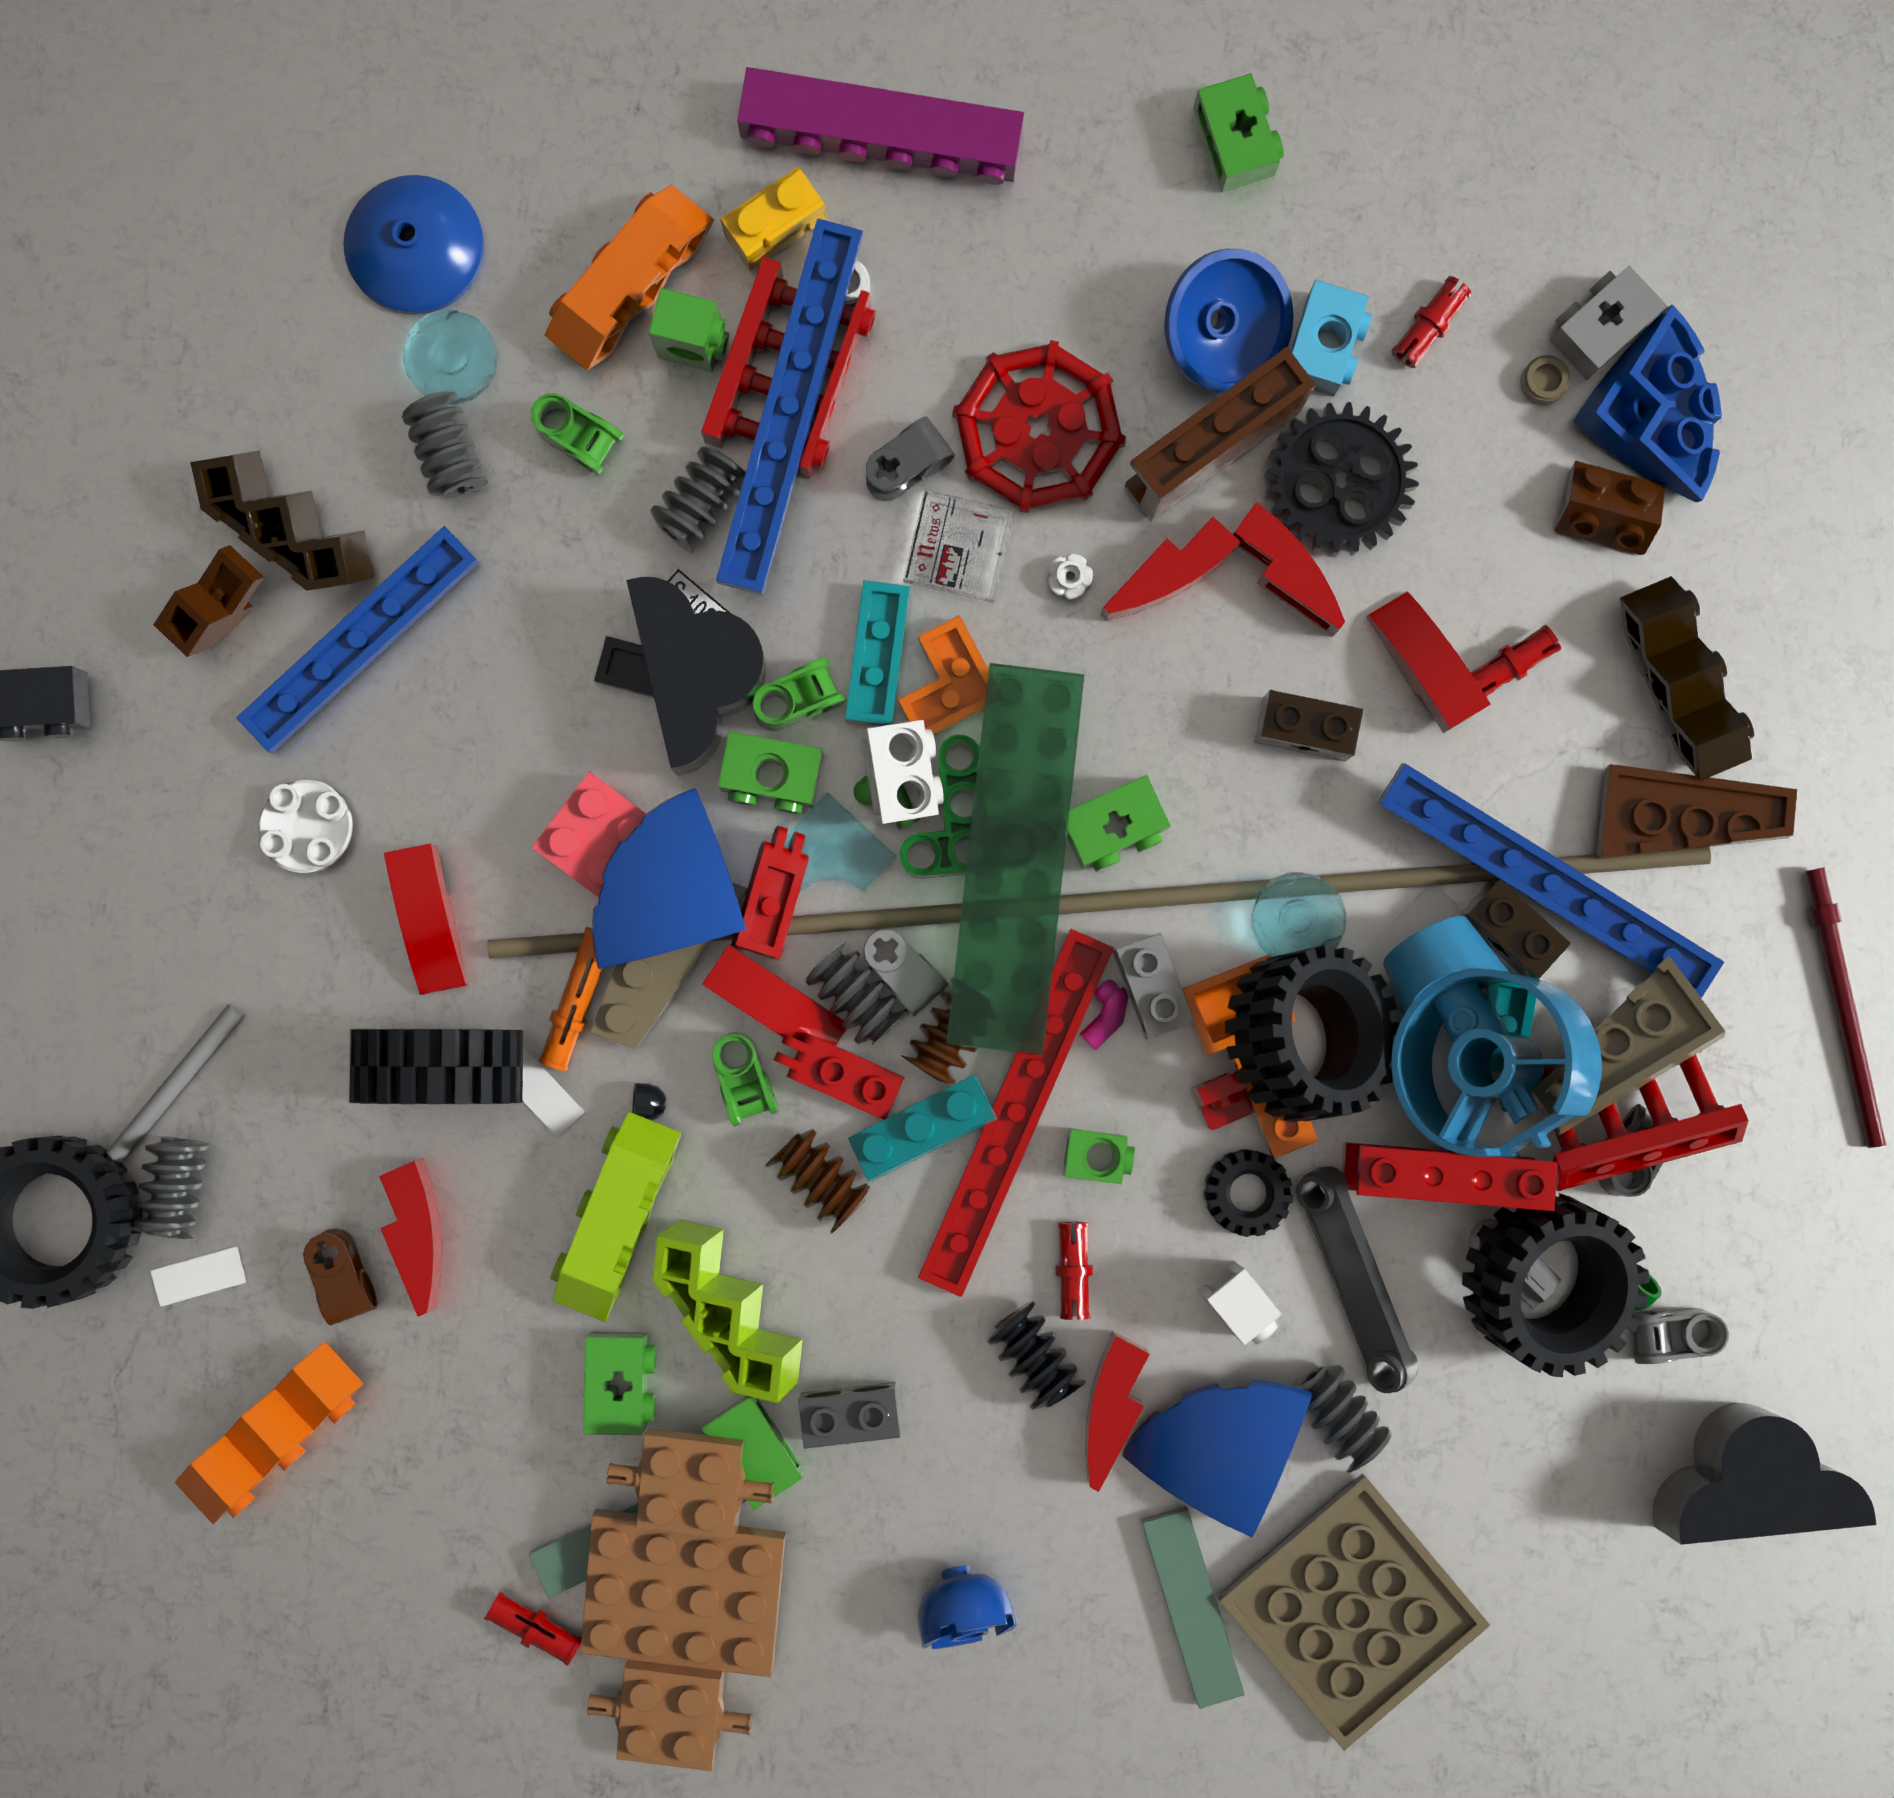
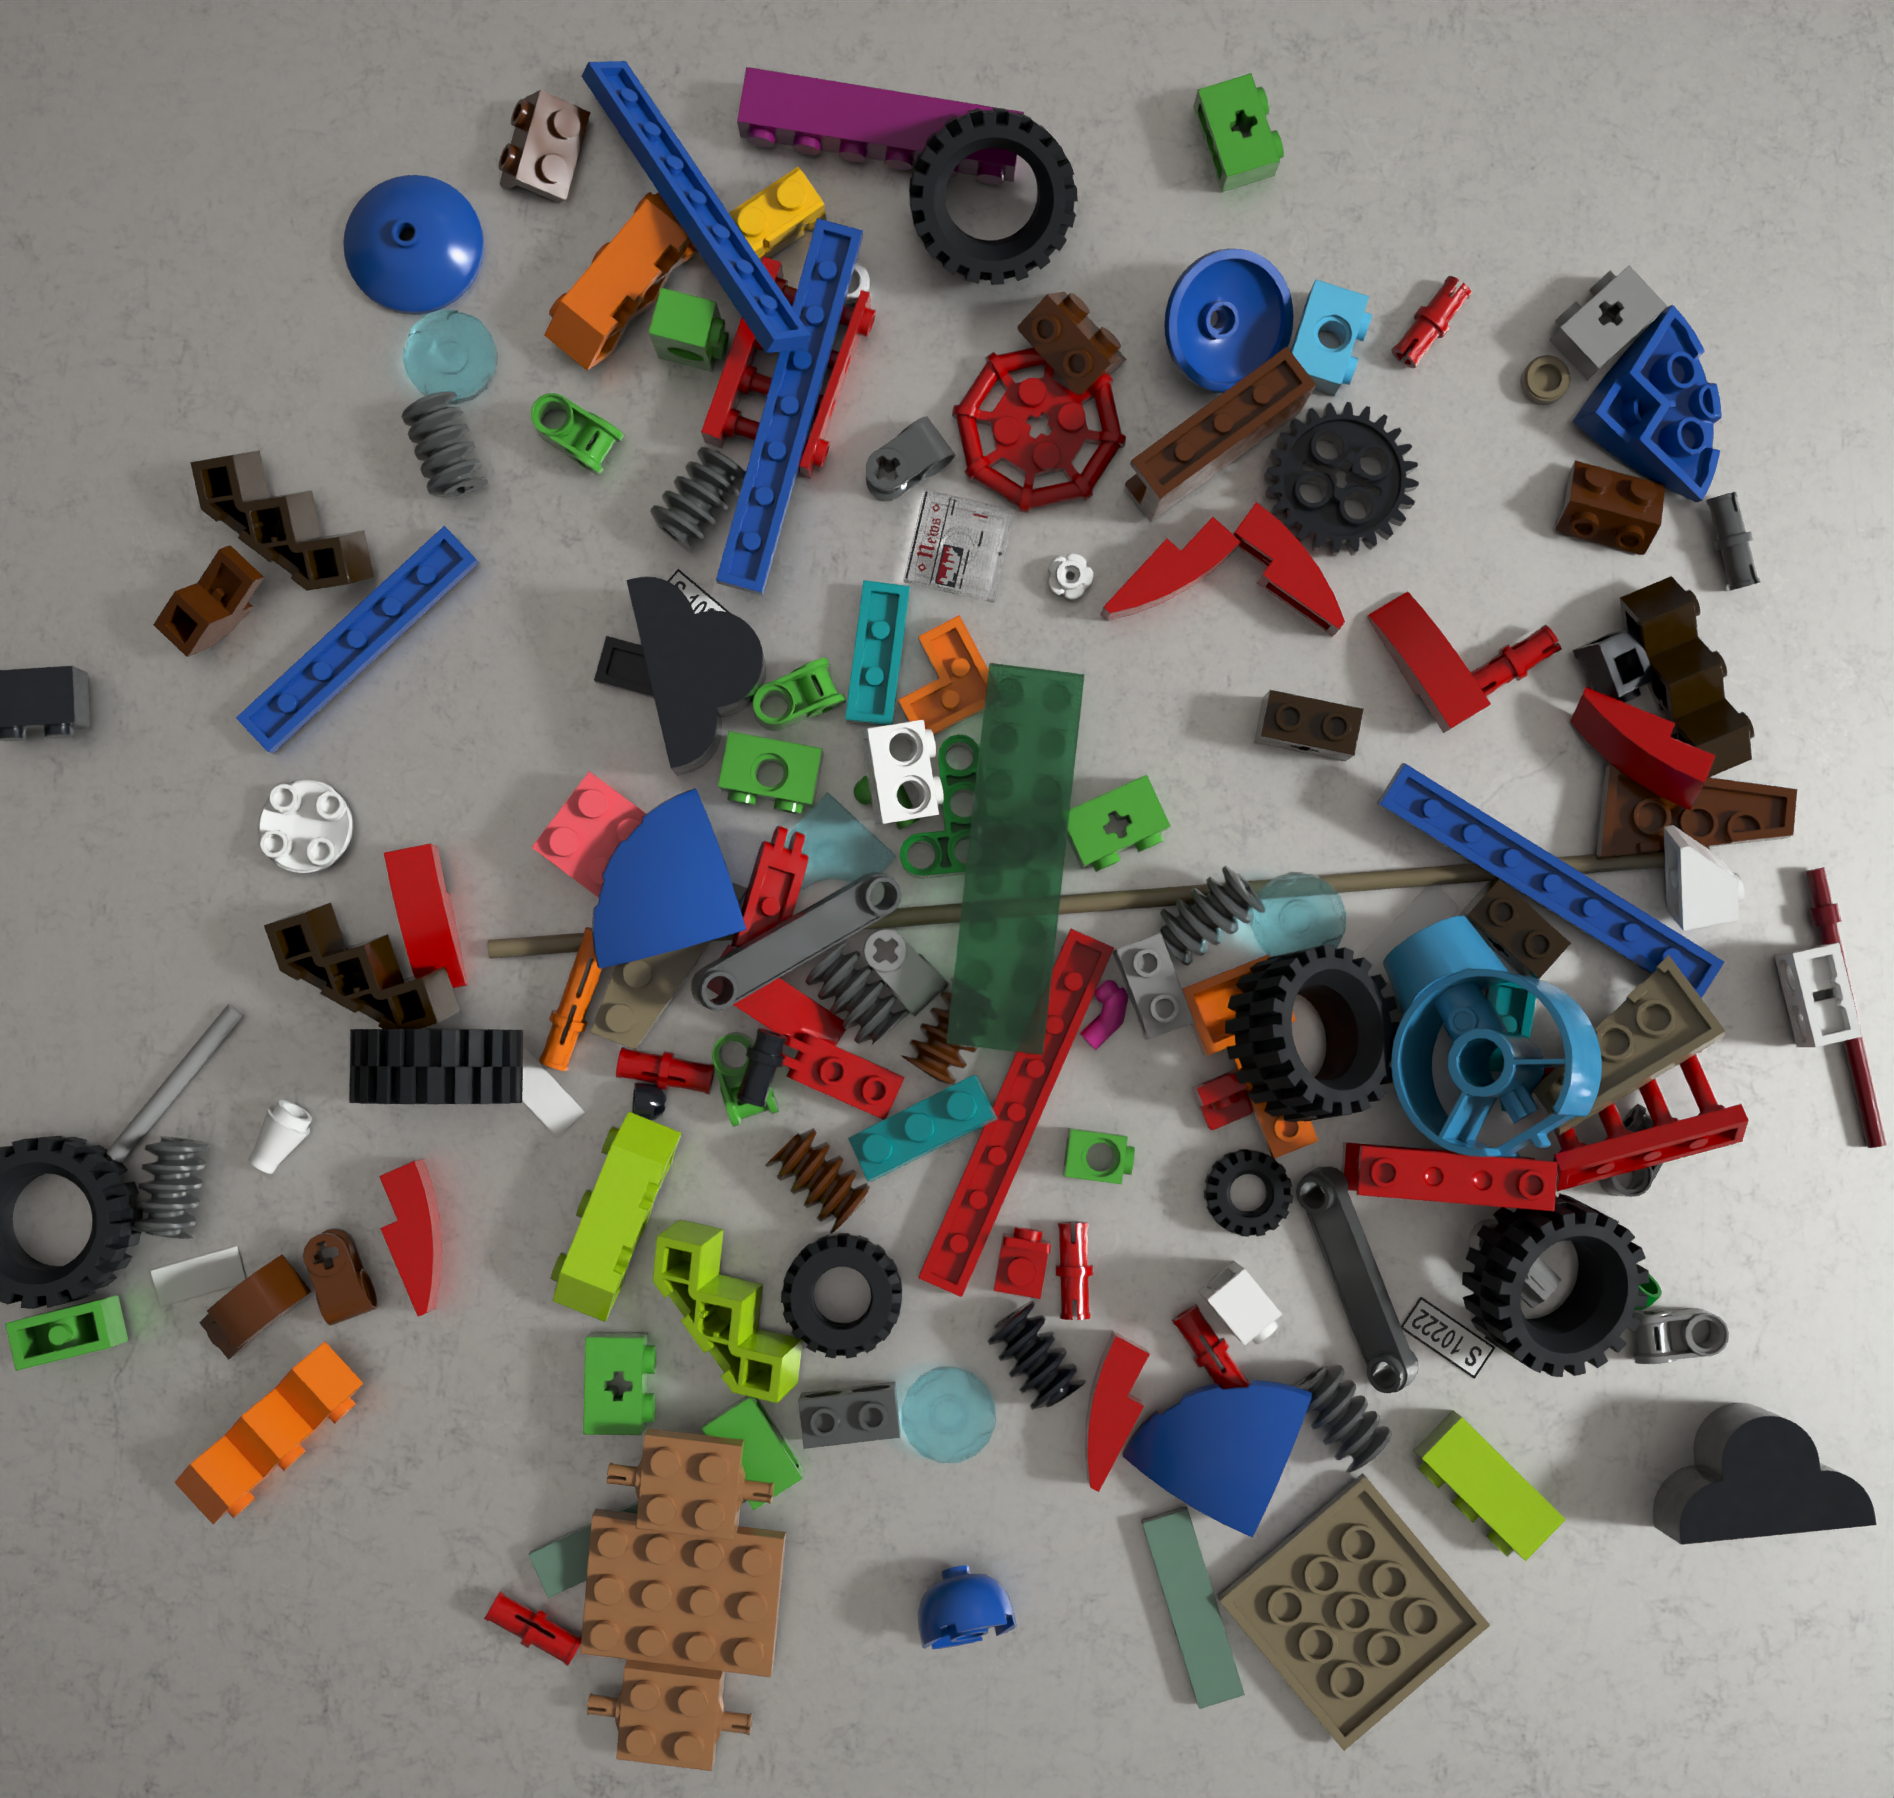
(66, 1332): none -> bright green brick
(254, 1306): none -> reddish brown brick
(280, 1134): none -> white cone
(359, 975): none -> dark brown brick
(543, 145): none -> bracket
(665, 1070): none -> red pin
(696, 207): none -> blue plate
(763, 1061): none -> black pin
(796, 940): none -> dark grey piece
(835, 1337): none -> black tyre
(948, 1414): none -> clear light blue tile
(1022, 1263): none -> red bracket
(1036, 239): none -> black tyre
(1071, 341): none -> reddish brown bracket
(1192, 1325): none -> red pin
(1209, 915): none -> dark grey piece
(1447, 1337): none -> white sticker
(1487, 1487): none -> lime brick
(1617, 664): none -> black brick
(1642, 747): none -> red slope
(1698, 883): none -> white slope
(1733, 541): none -> dark grey pin
(1818, 995): none -> white brick

